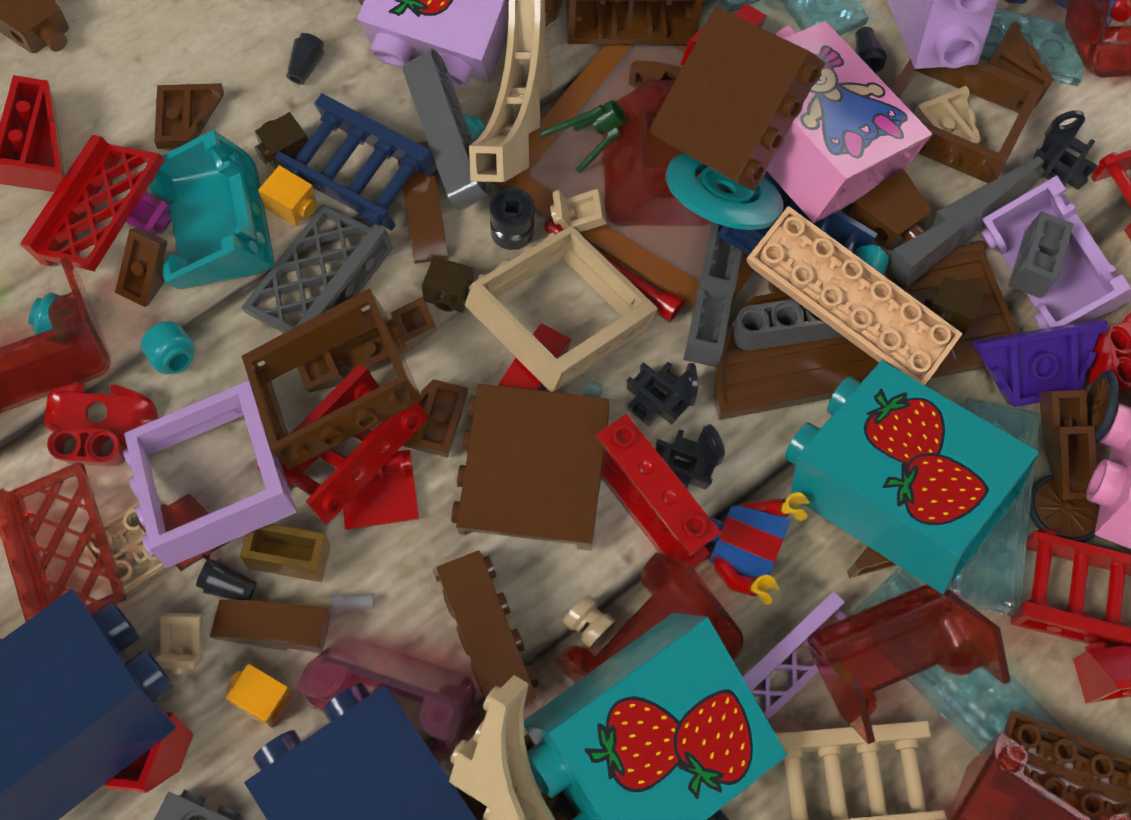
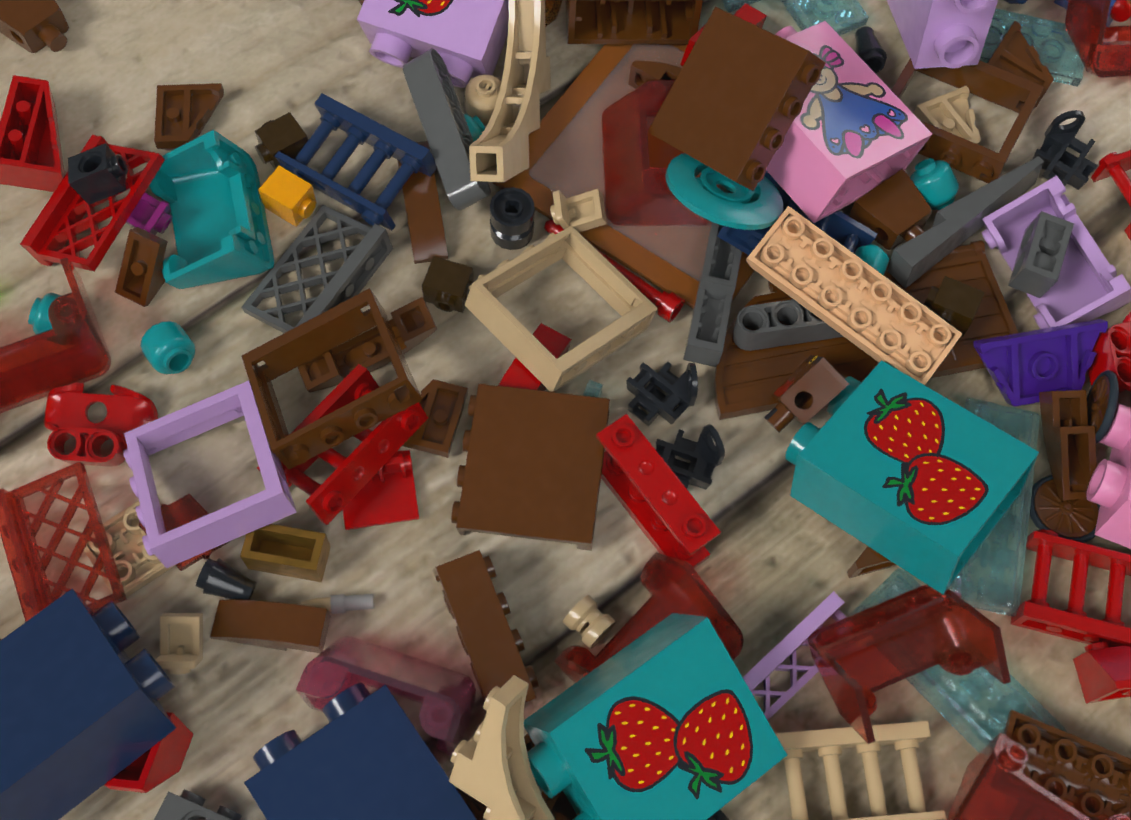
(97, 173): none -> black brick
(258, 695): light orange brick -> none
(305, 56): black cone -> none
(481, 96): none -> tan head
(604, 118): dark green plant -> none
(751, 543): torso -> none
(819, 386): none -> reddish brown torso
(936, 182): none -> teal head

